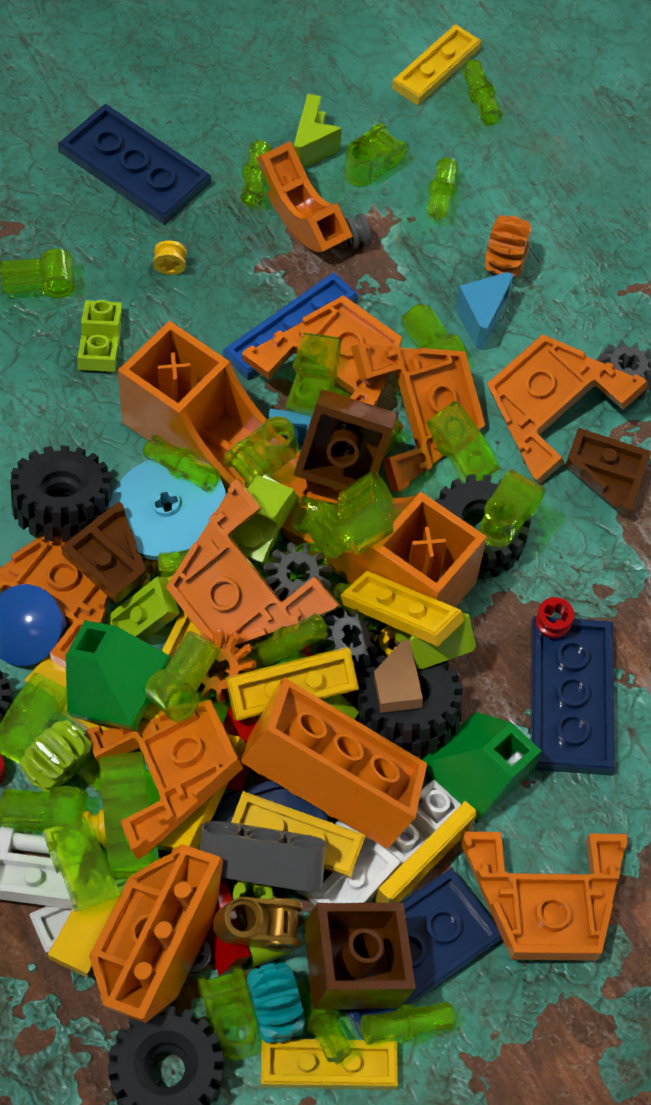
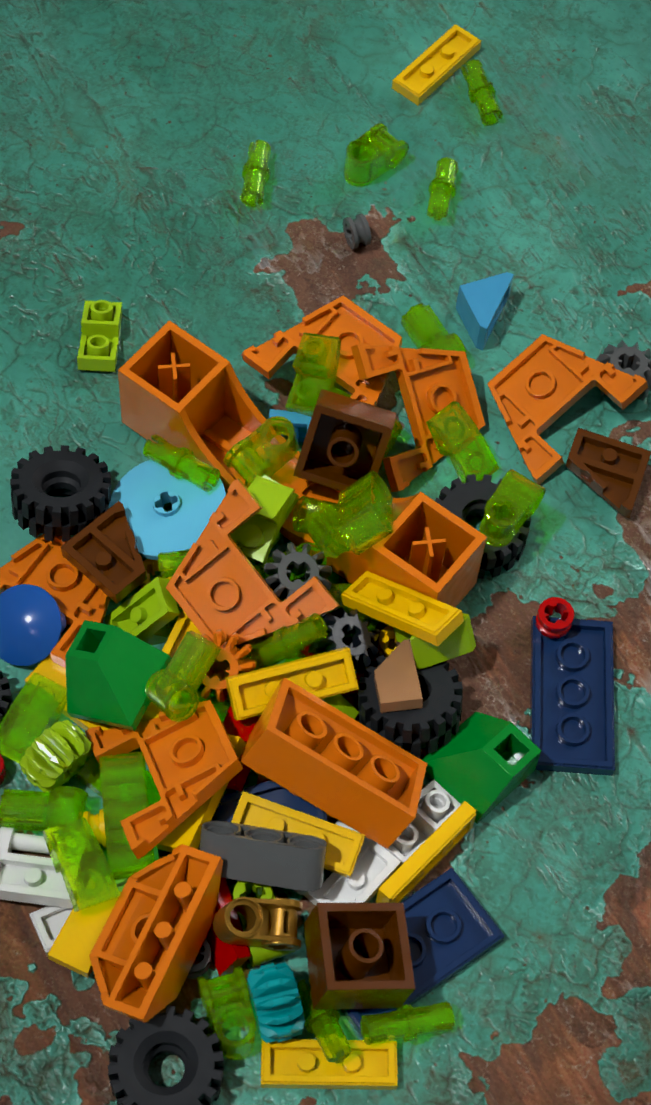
(50, 273): clear neon green piece -> none
(134, 163): dark blue tile -> none
(169, 257): yellow bush -> none
(286, 318): blue tile -> none
(297, 203): orange arch -> none
(314, 137): lime slope -> none
(508, 245): orange gear -> none
(548, 912): orange wing -> none

